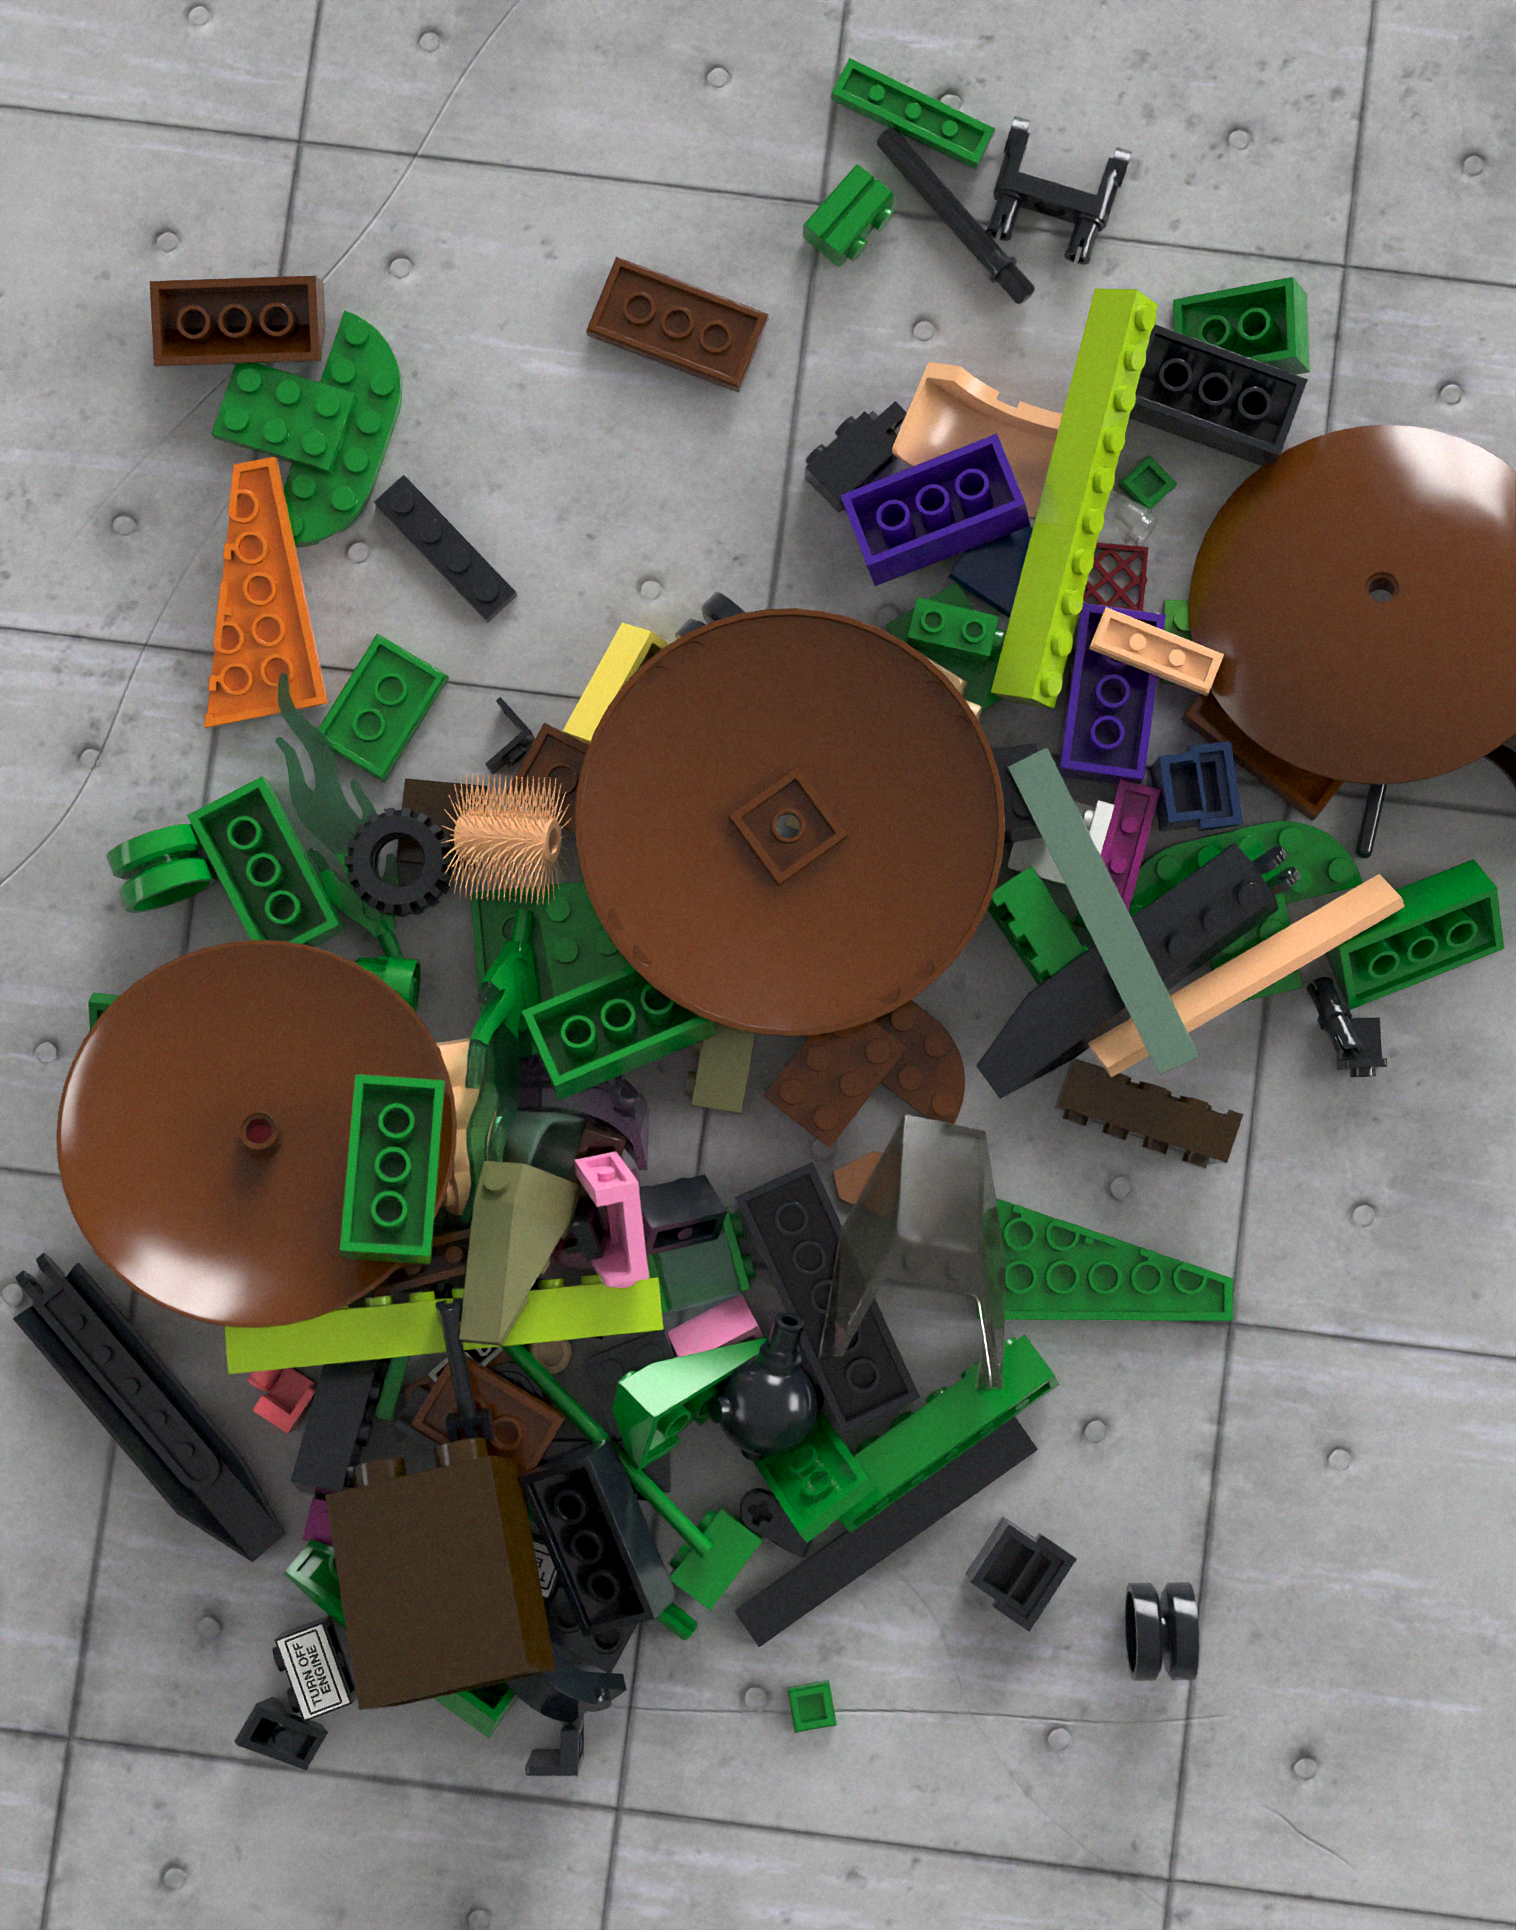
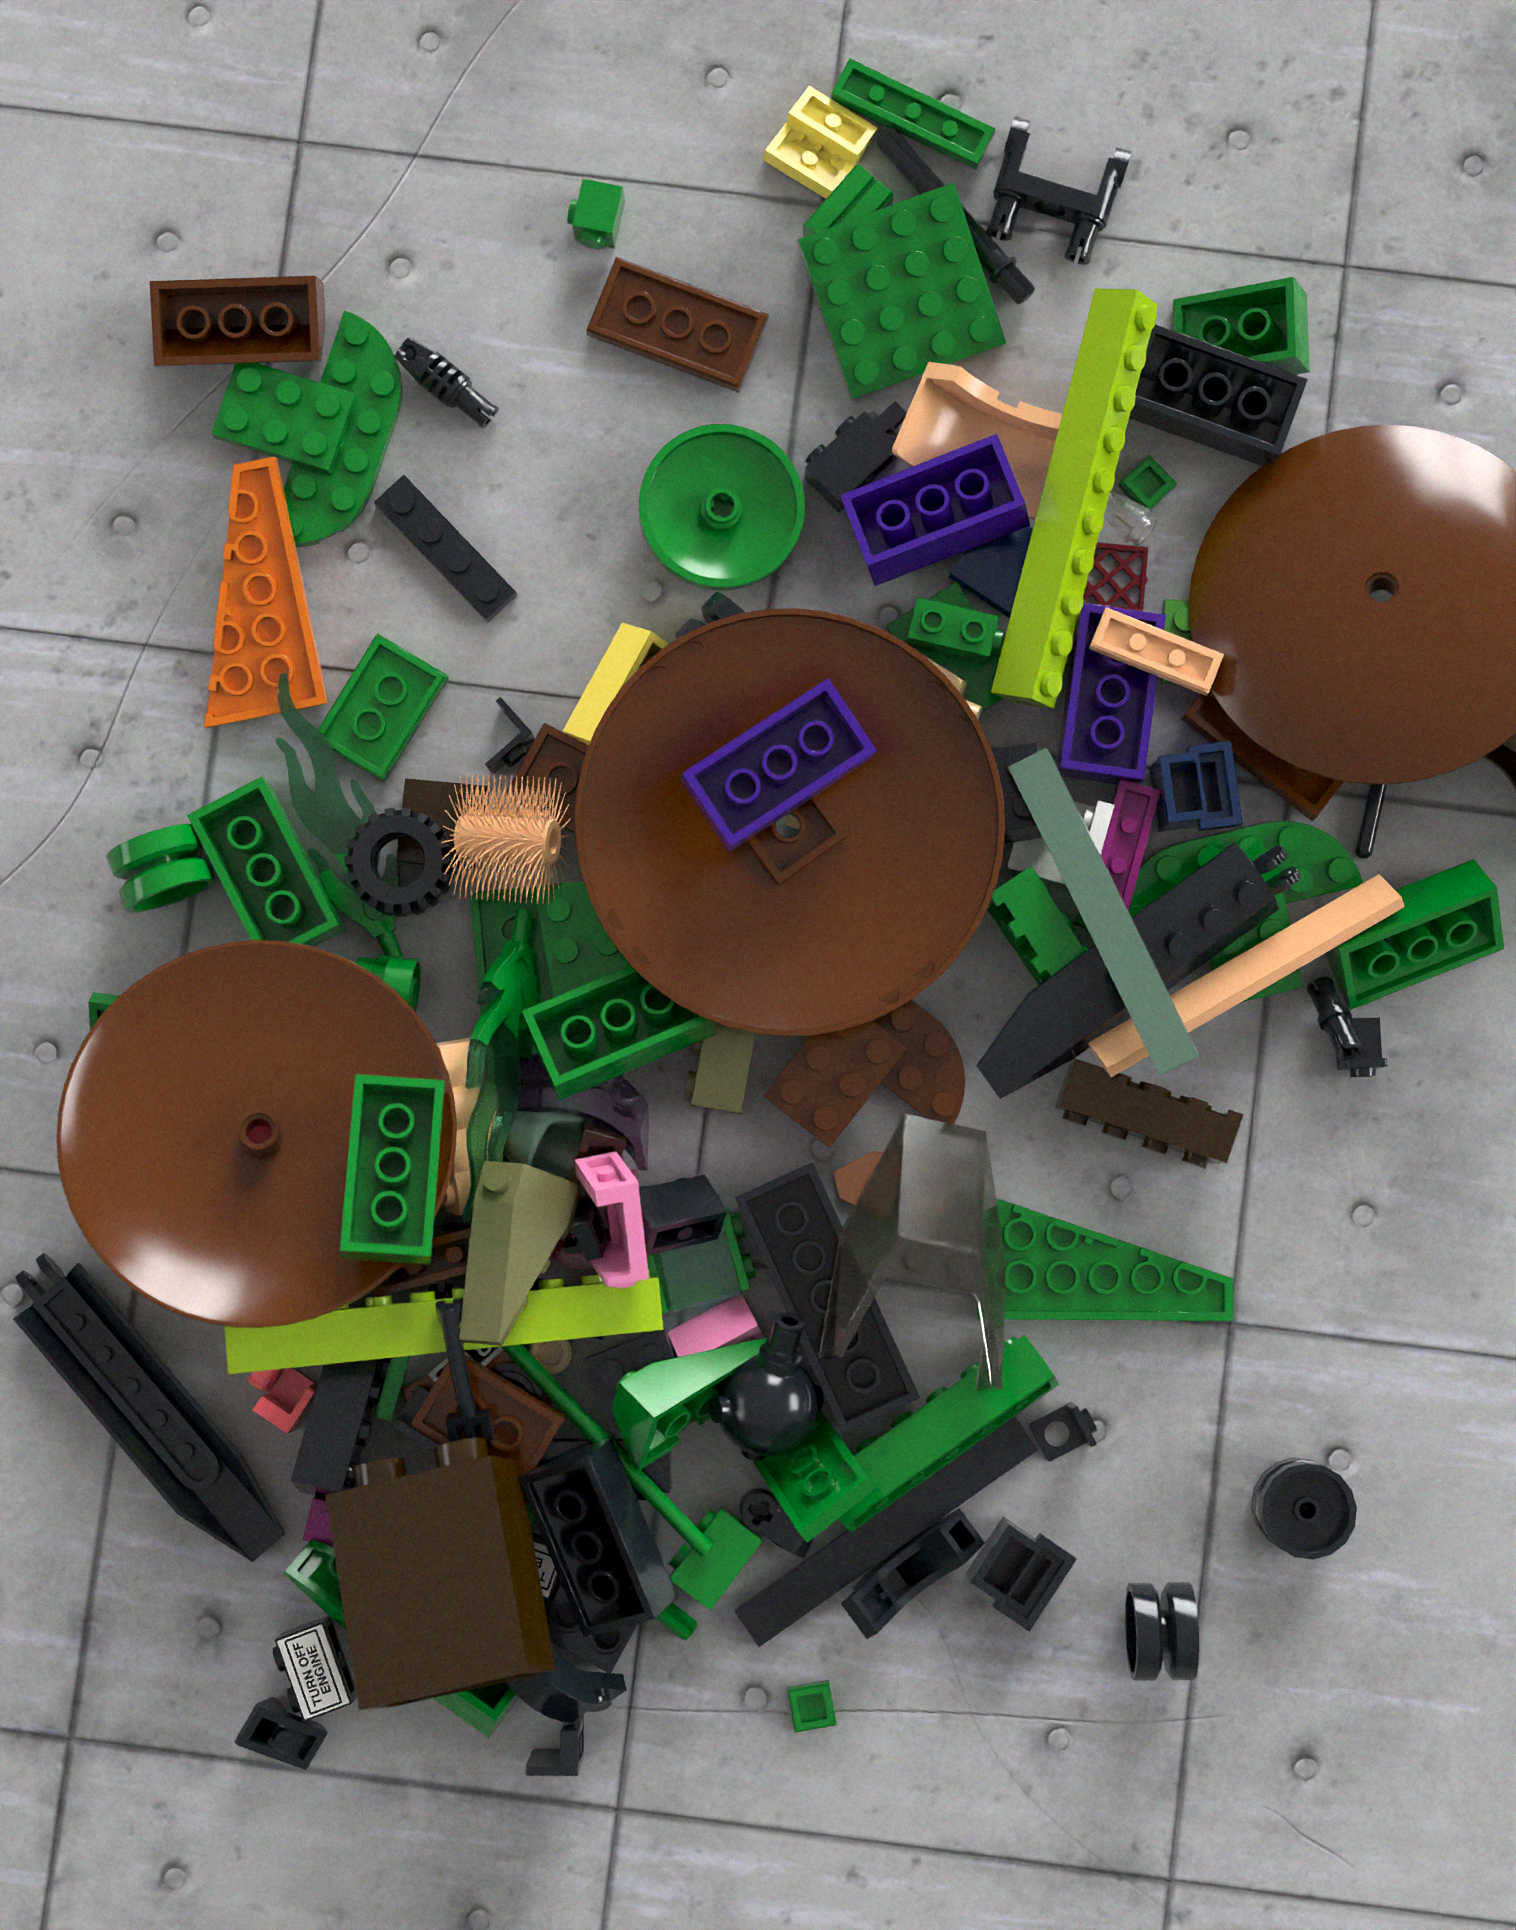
(444, 380): none -> black hinge
(597, 214): none -> green brick
(721, 507): none -> green dish
(778, 765): none -> dark purple brick
(819, 142): none -> light yellow slope
(901, 290): none -> green plate
(910, 1571): none -> black arch
(1079, 1425): none -> black bracket
(1326, 1522): none -> black wheel

